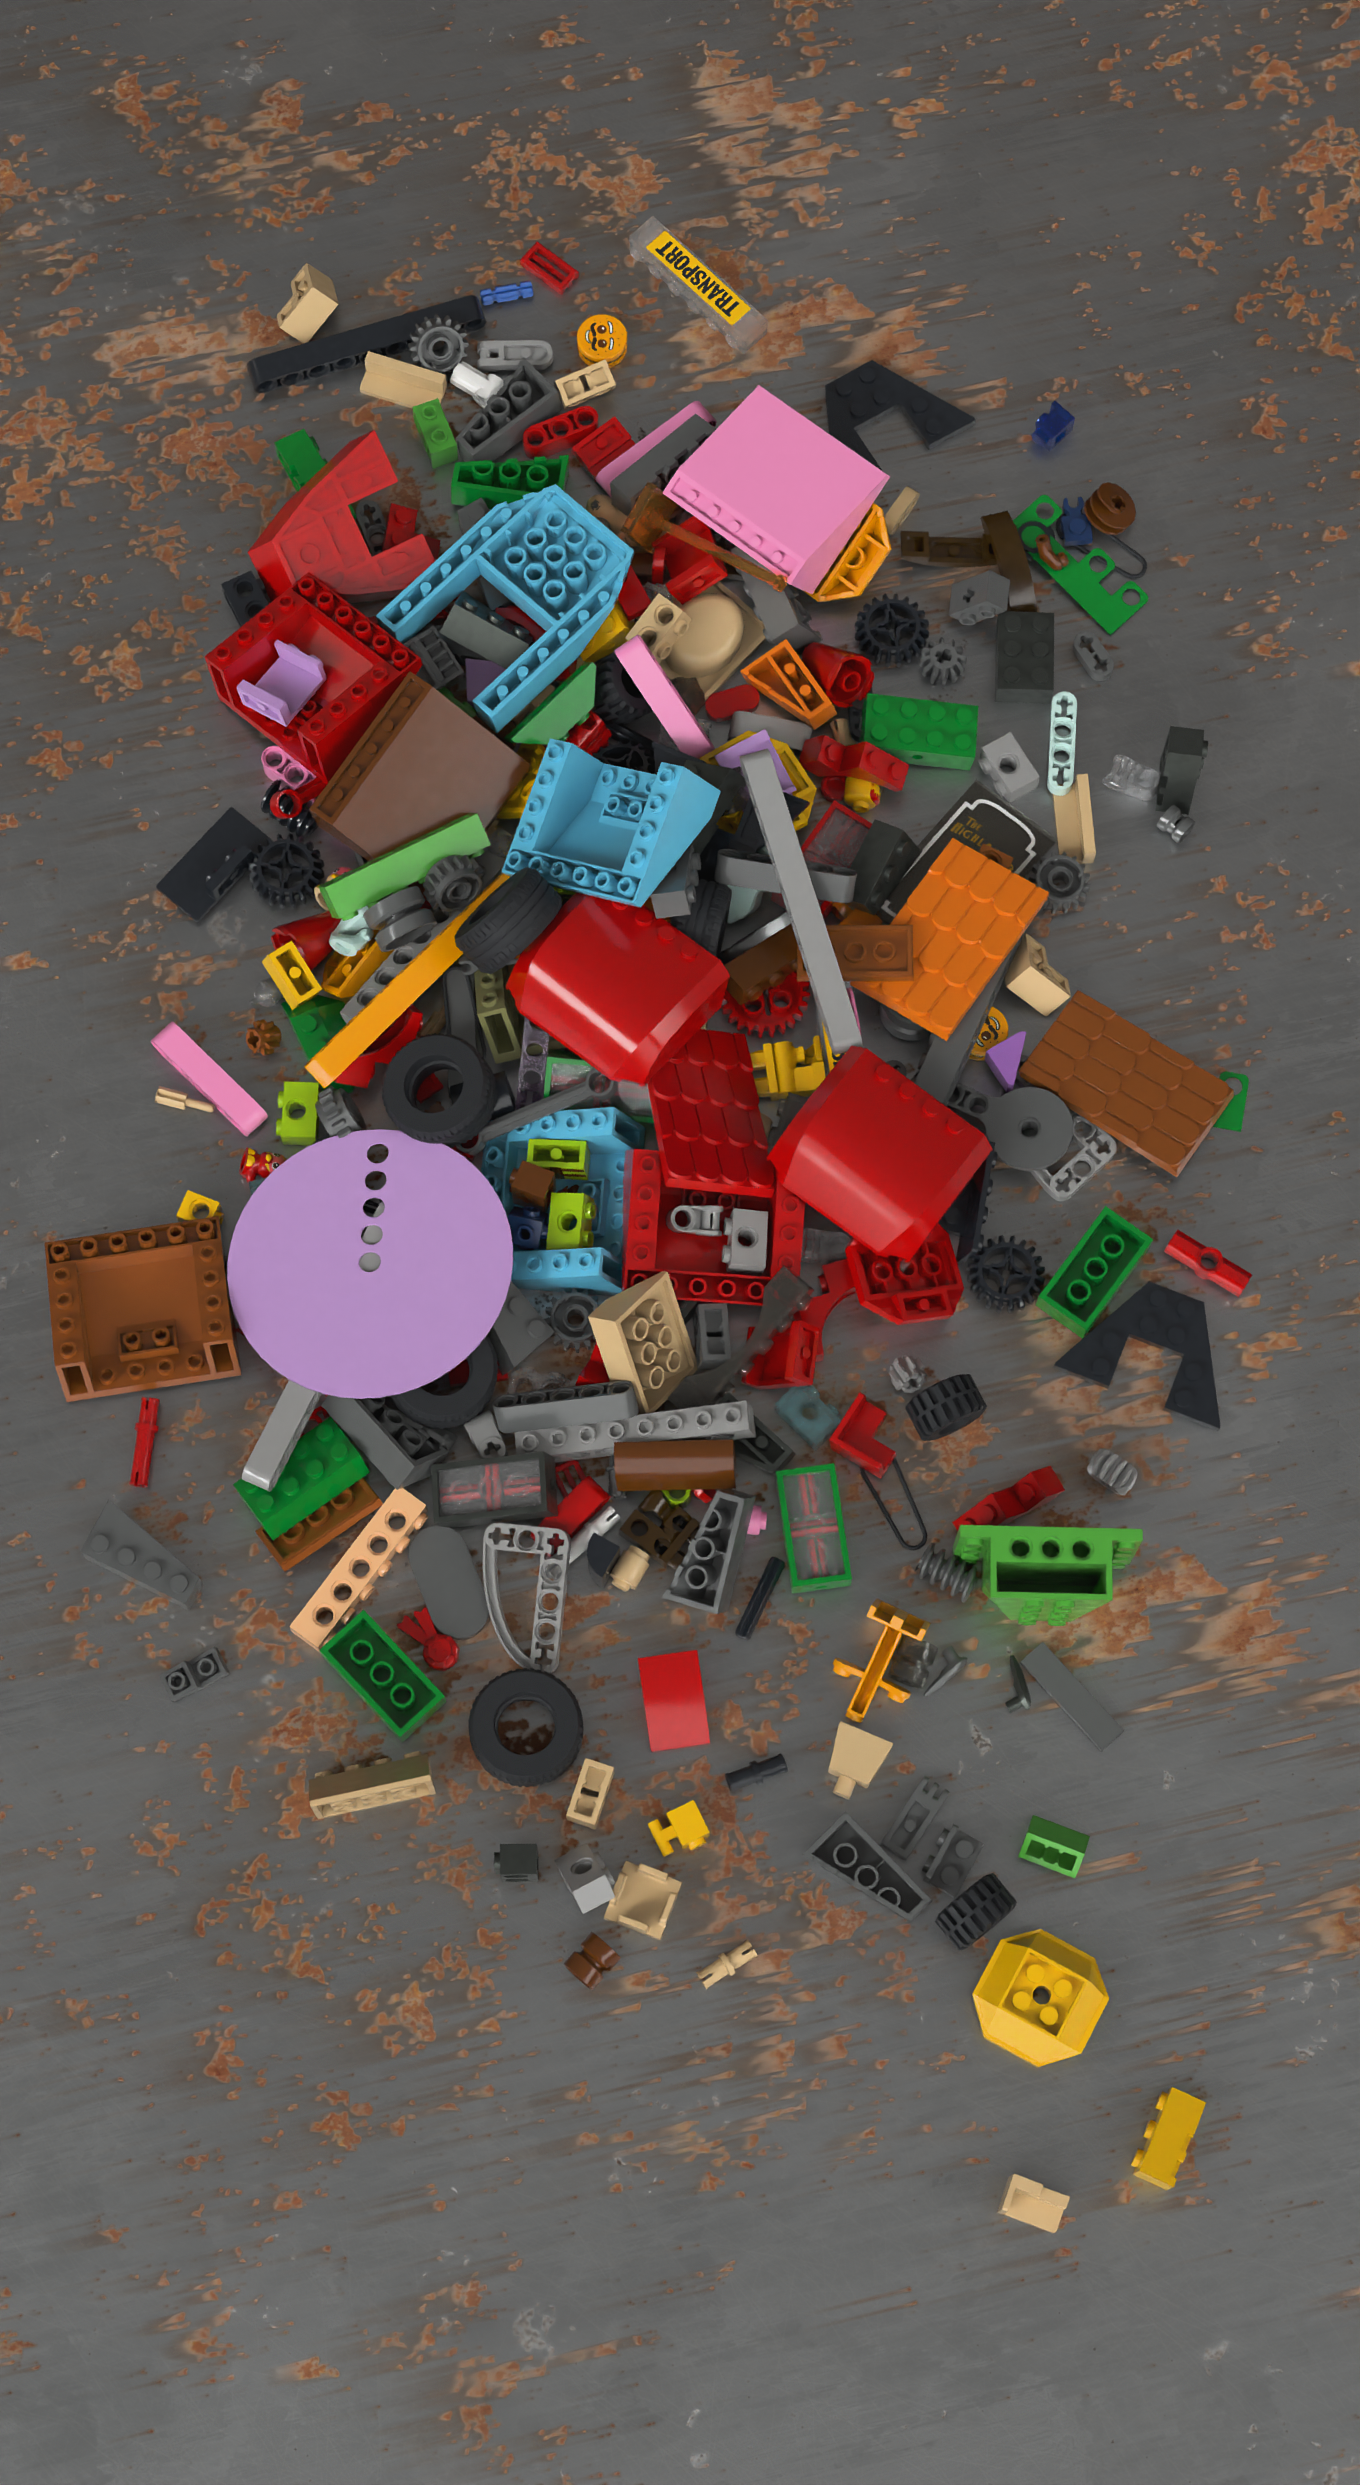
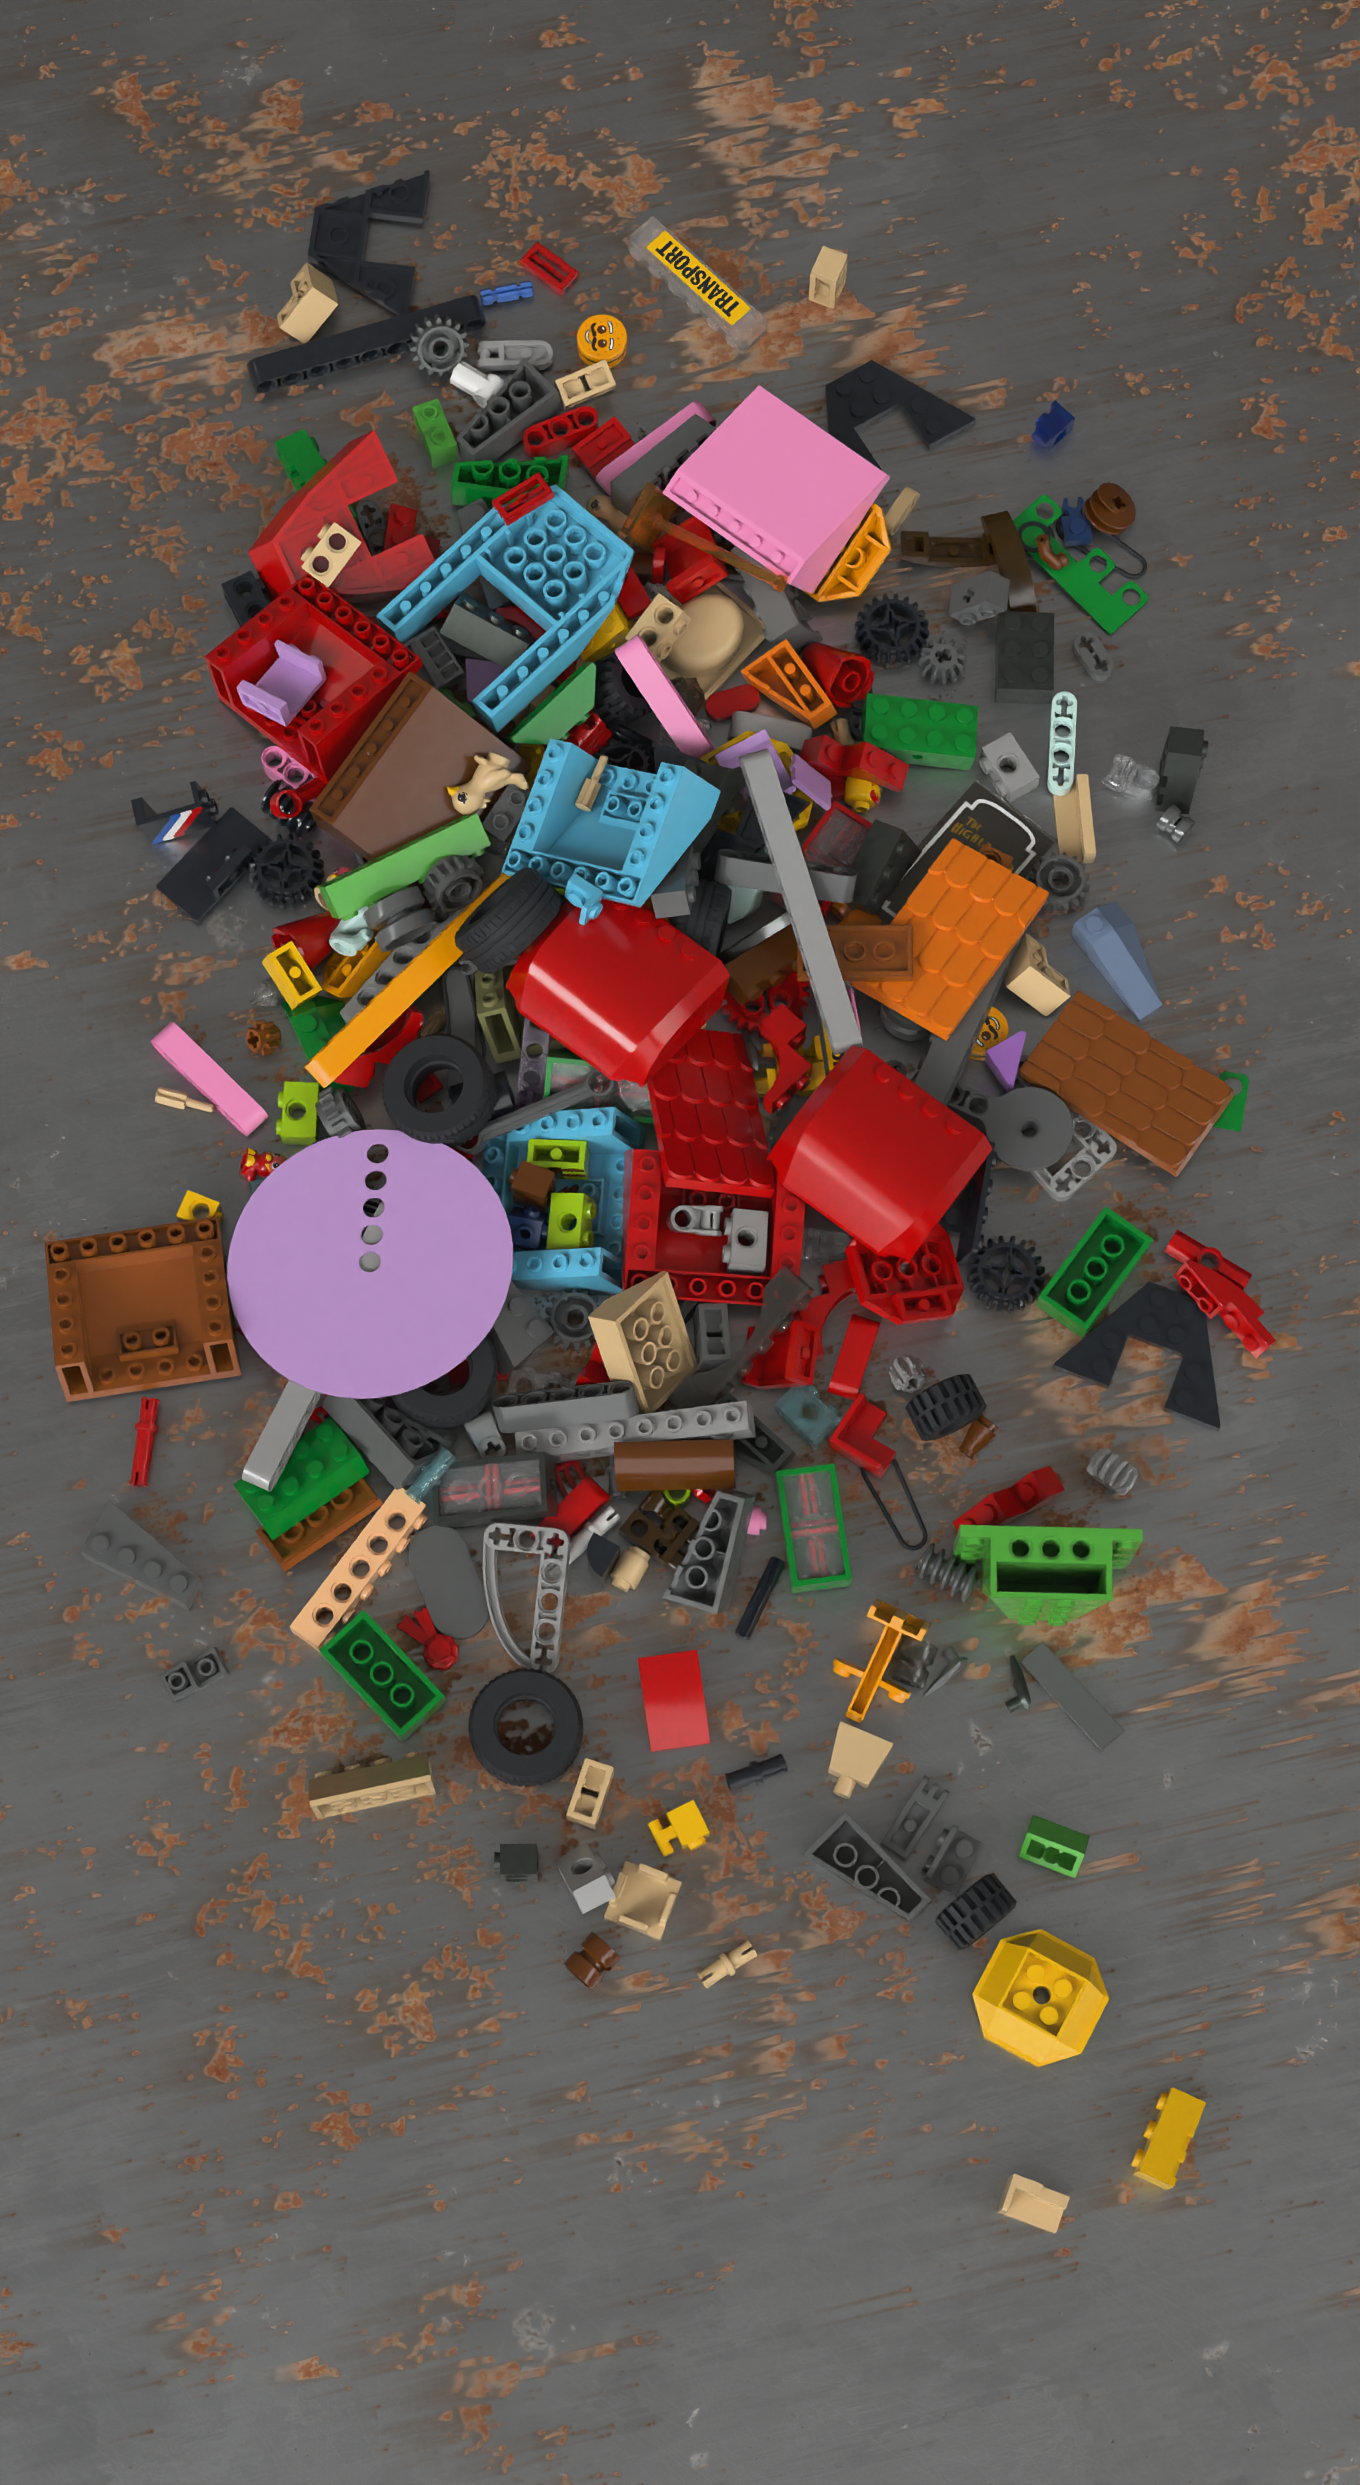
(177, 821): none -> black panel
(336, 558): none -> tan brick
(341, 236): none -> black wing
(401, 381): tan panel -> none
(430, 1475): none -> clear light blue pin
(488, 777): none -> tan animal
(506, 812): none -> dark grey hinge
(526, 502): none -> red tile
(585, 896): none -> medium azure bracket
(591, 787): none -> tan axle
(754, 1055): none -> pearl dark grey bar
(785, 1035): none -> red arch
(811, 782): none -> lavender piece
(828, 277): none -> tan brick
(853, 1357): none -> red beam
(978, 1436): none -> reddish brown cone
(1116, 951): none -> sand blue wedge
(1220, 1296): none -> red slope

